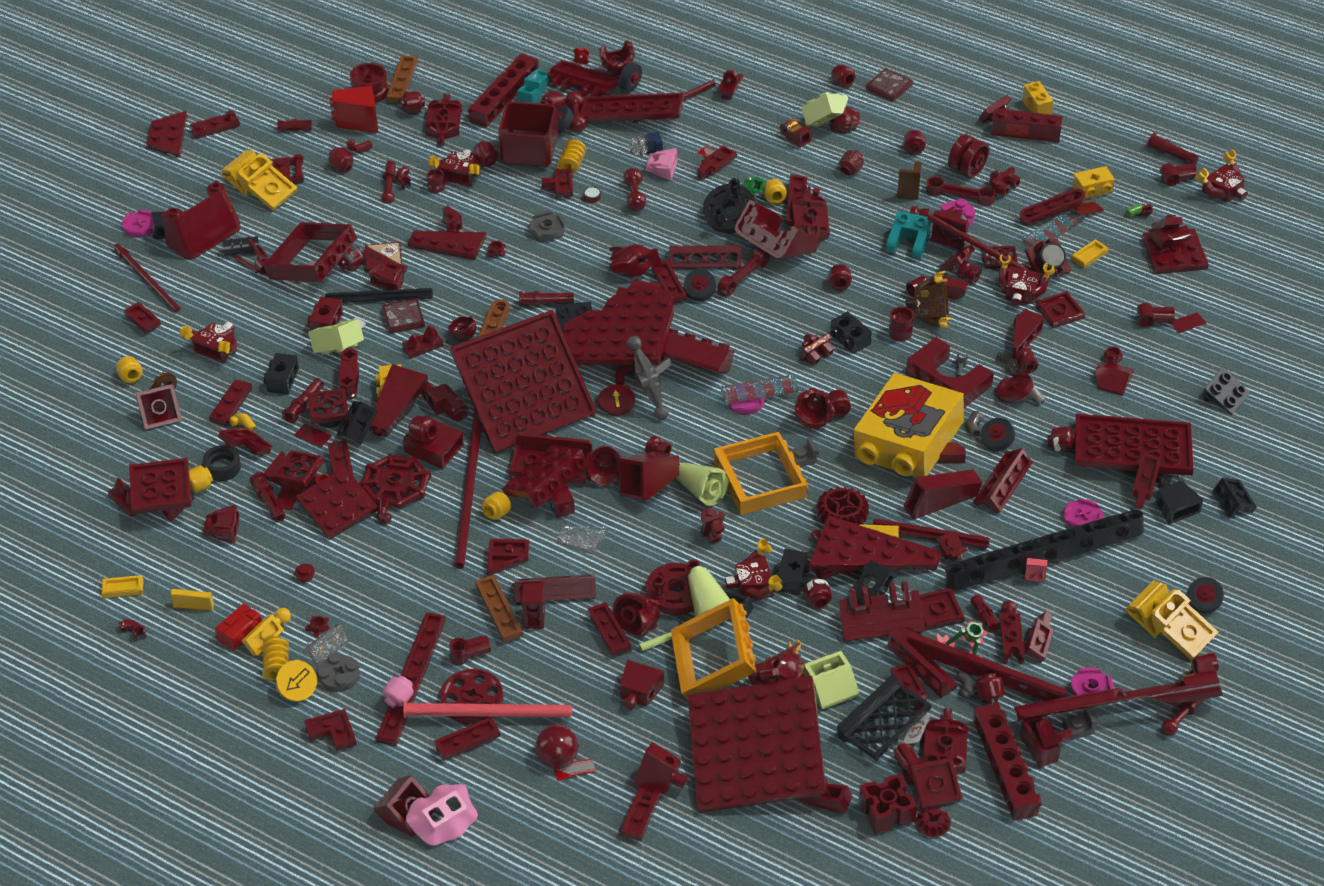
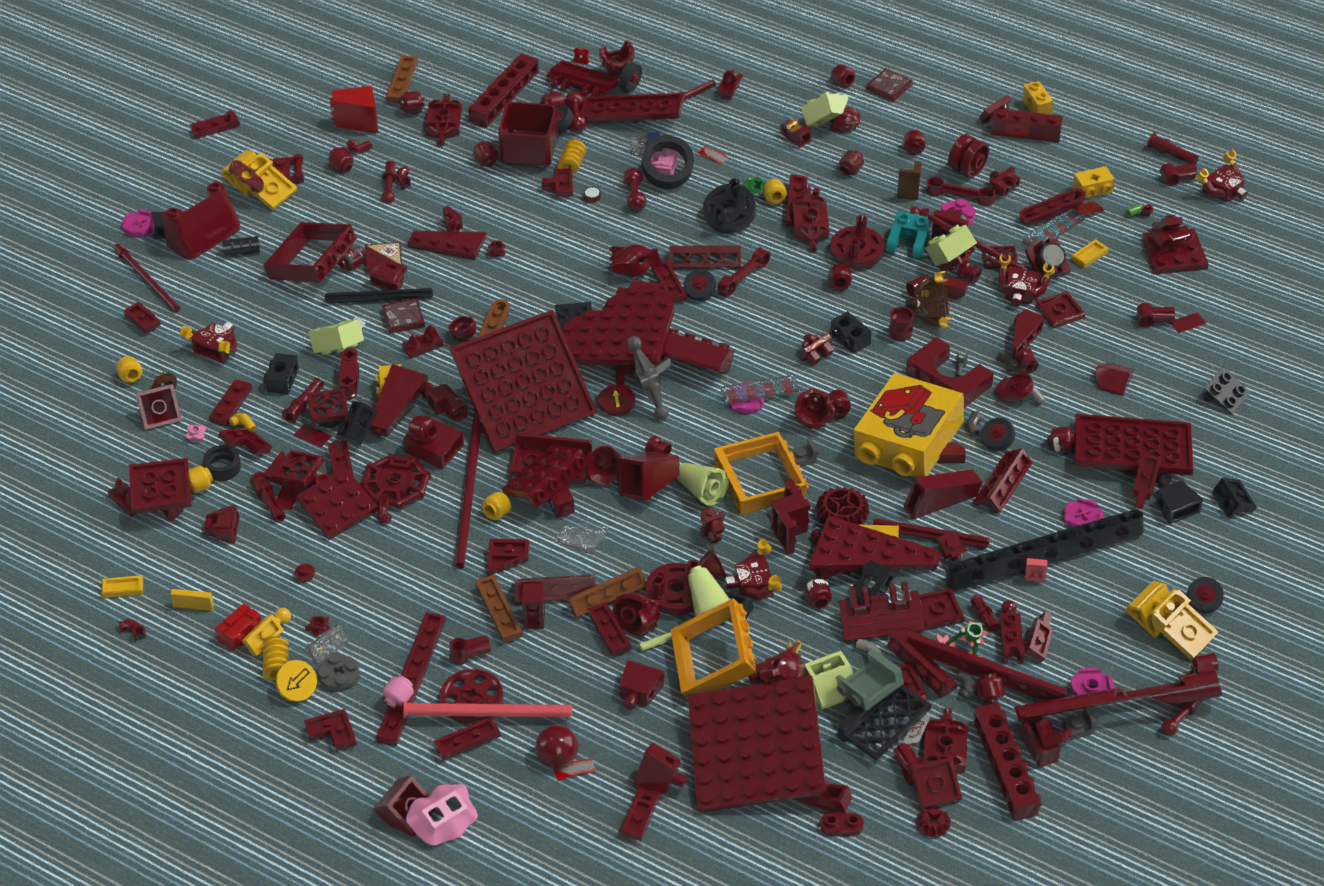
(168, 133): dark red wing -> none
(195, 433): none -> bright pink plate
(255, 182): none -> dark red piece
(259, 261): dark red plant -> none
(294, 125): dark red pin -> none
(325, 313): dark red brick -> none
(370, 74): dark red wheel -> none
(436, 181): dark red wheel -> none
(458, 167): dark red torso -> none
(533, 87): teal slope -> none
(536, 298): dark red pin -> none
(555, 226): dark grey plate -> none
(607, 591): none -> dark orange plate
(667, 142): none -> black tyre
(712, 563): none -> dark red piece
(716, 161): dark red hinge -> none
(761, 228): dark red windscreen -> none
(790, 516): none -> dark red bracket
(793, 570): black brick -> none
(841, 824): none -> dark red plate
(848, 241): none -> dark red piece
(866, 646): none -> light grey arm
(871, 681): none -> sand green panel
(887, 803): dark red brick -> none
(946, 248): none -> yellowish green brick
(1113, 354): dark red plate -> none

